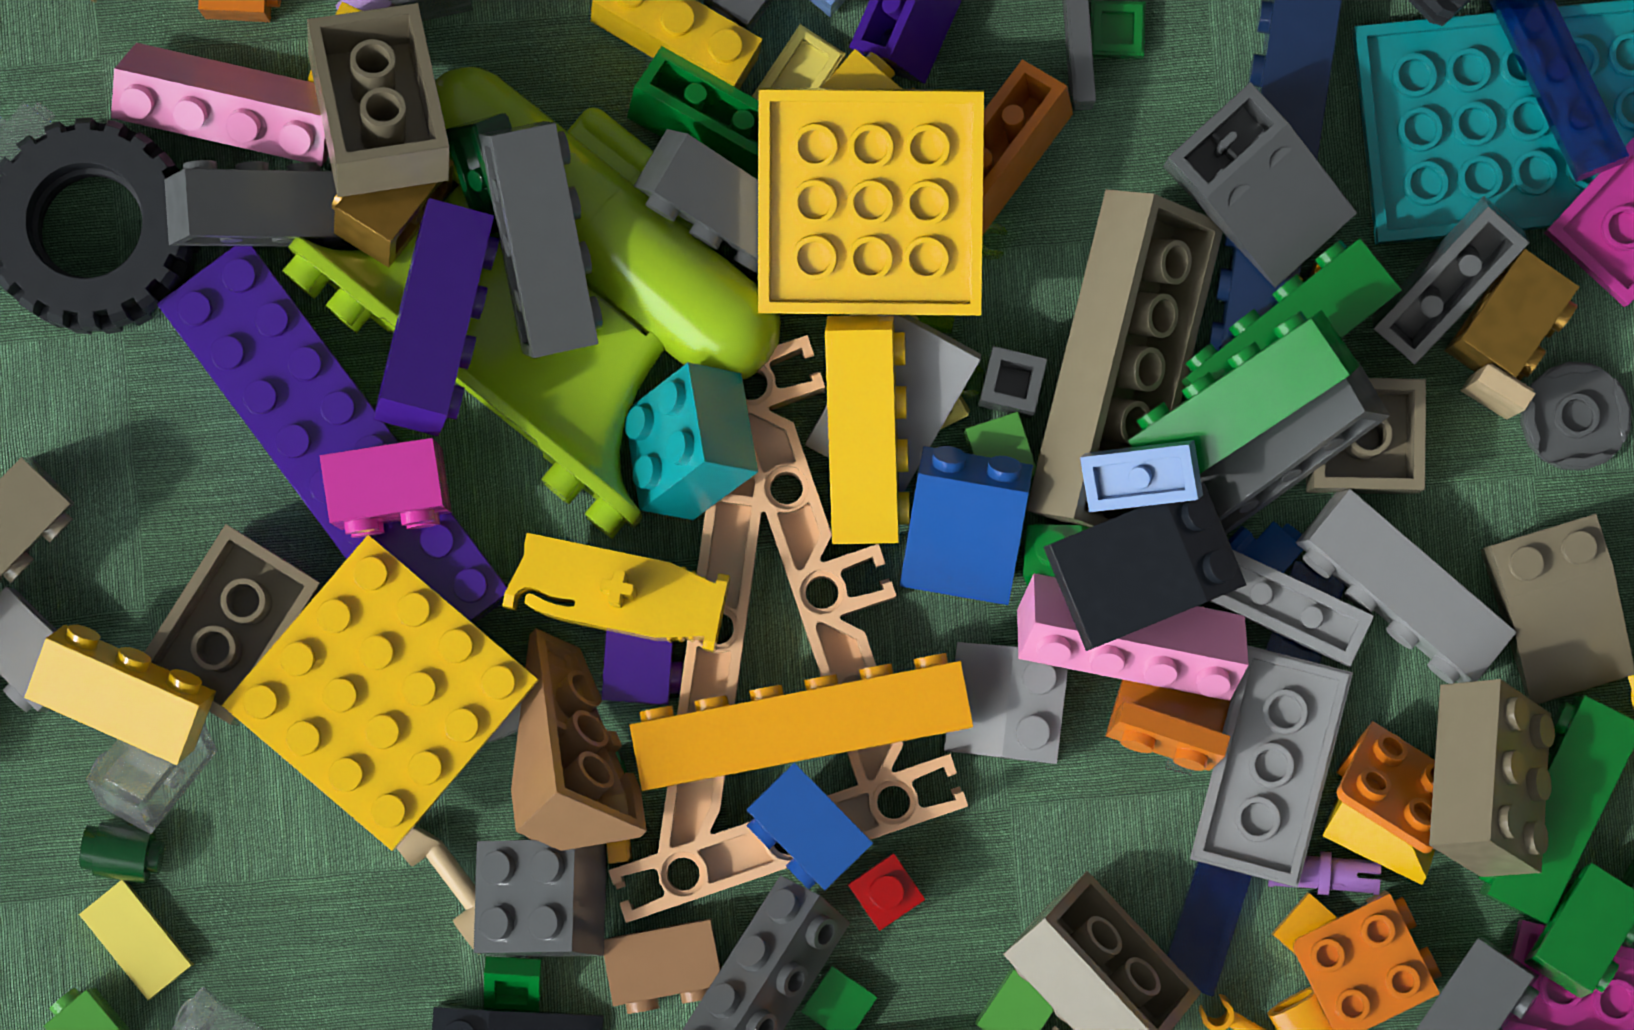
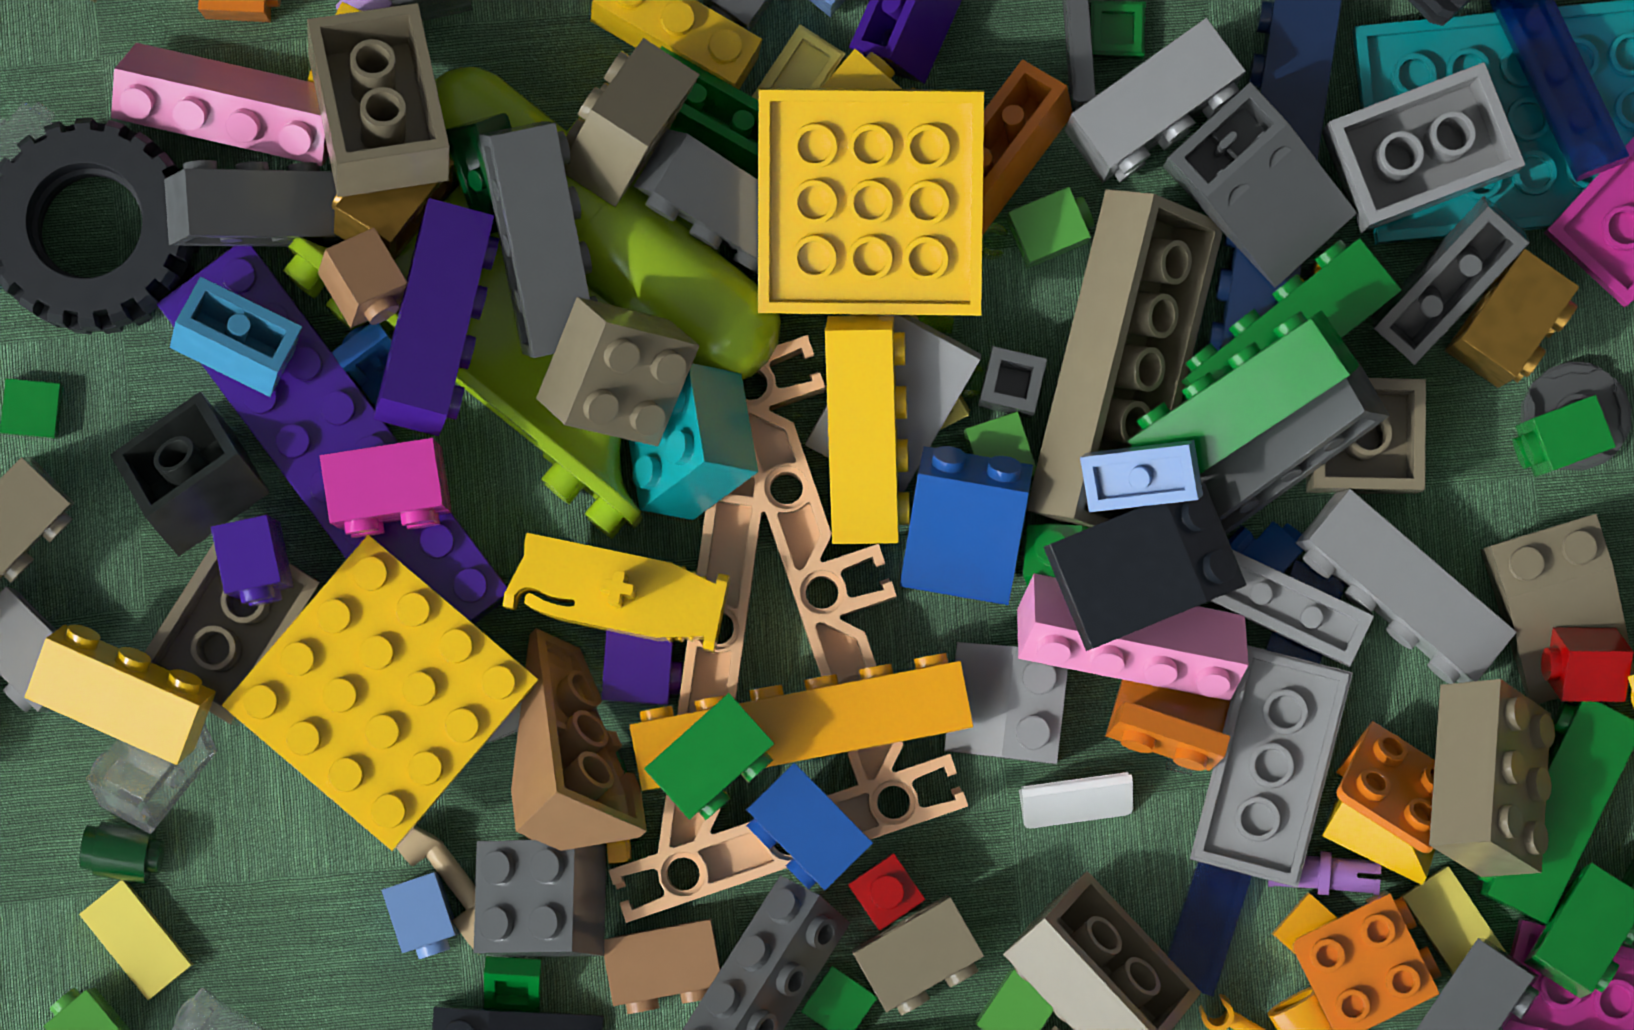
(31, 408): none -> green tile
(189, 473): none -> pearl dark grey brick
(235, 336): none -> dark azure brick
(252, 559): none -> dark purple brick
(363, 279): none -> medium nougat brick
(365, 357): none -> blue bracket
(421, 915): none -> medium blue brick
(617, 371): none -> dark tan brick
(626, 119): none -> dark tan brick
(711, 758): none -> green brick
(918, 955): none -> dark tan brick
(1050, 226): none -> bright green brick
(1077, 800): none -> white slope
(1155, 103): none -> light grey brick
(1423, 147): none -> light grey brick
(1448, 916): none -> light yellow tile
(1498, 391): tan tile -> none
(1563, 437): none -> green brick
(1587, 664): none -> red brick

